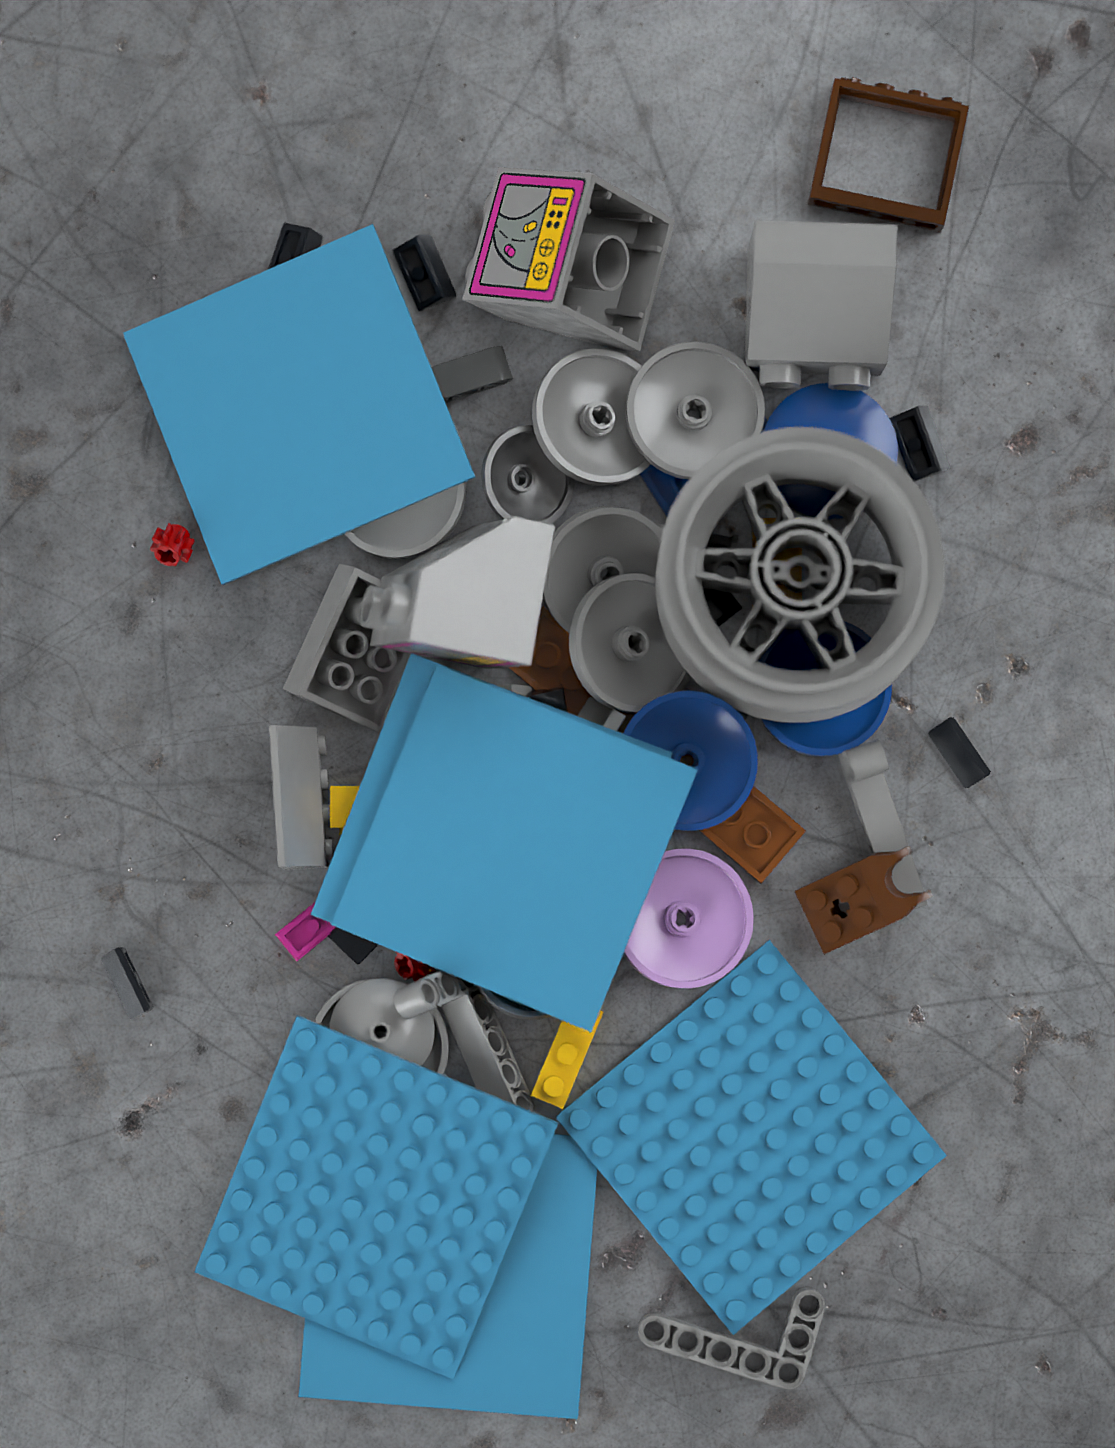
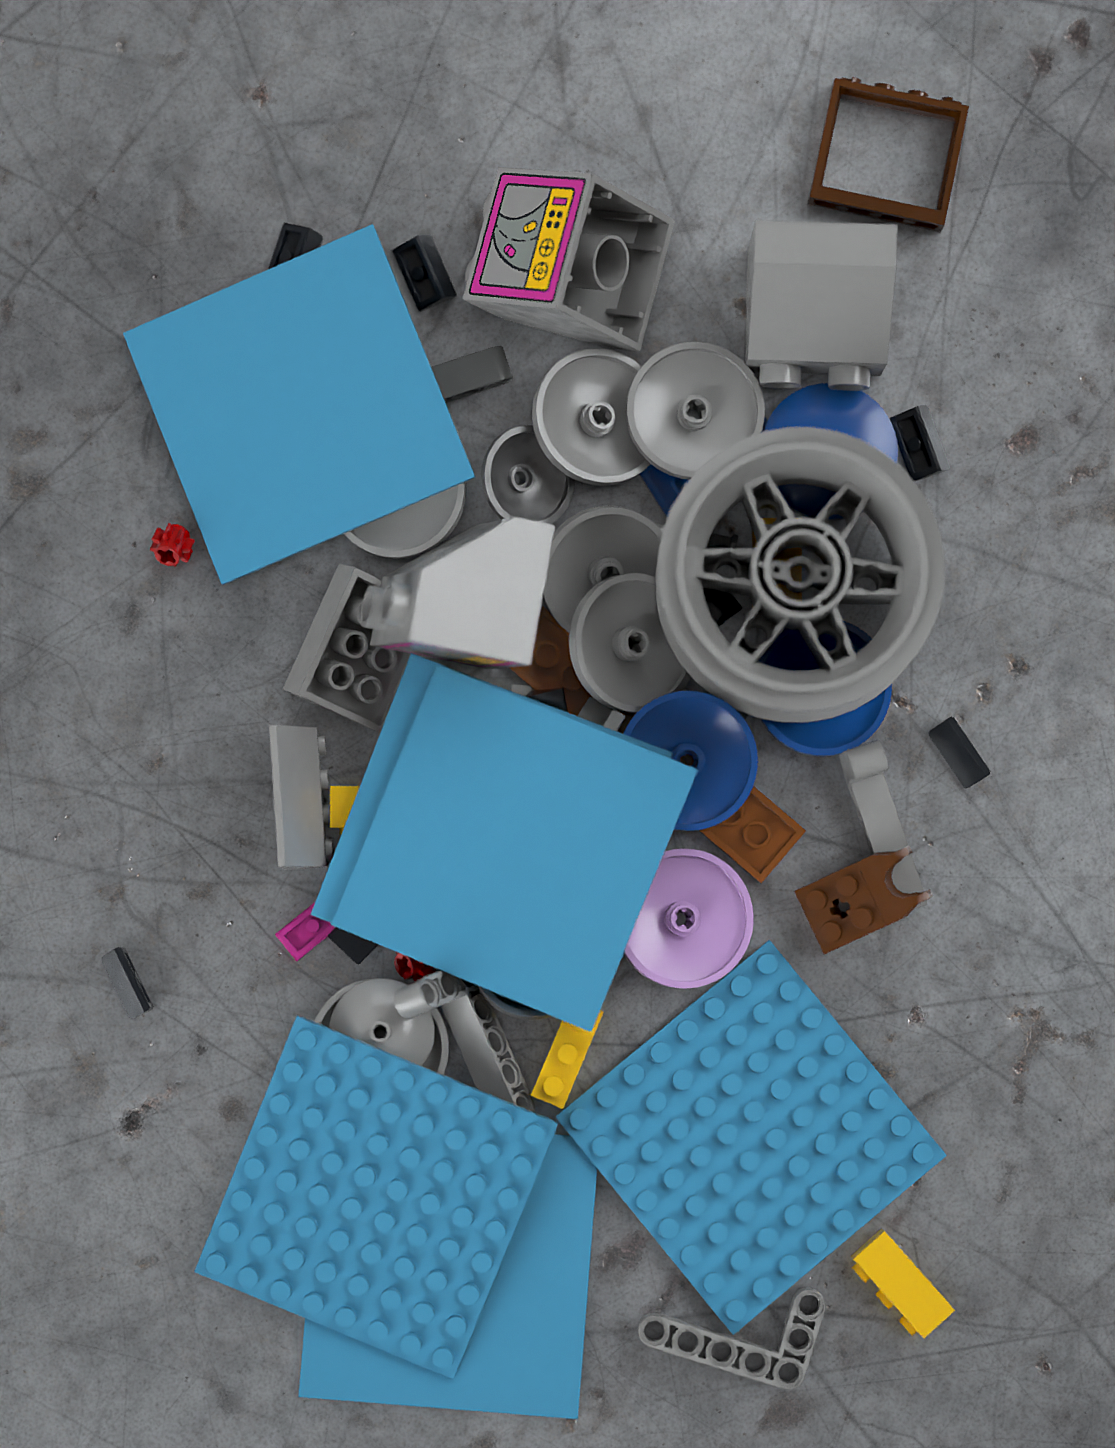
(901, 1284): none -> yellow brick

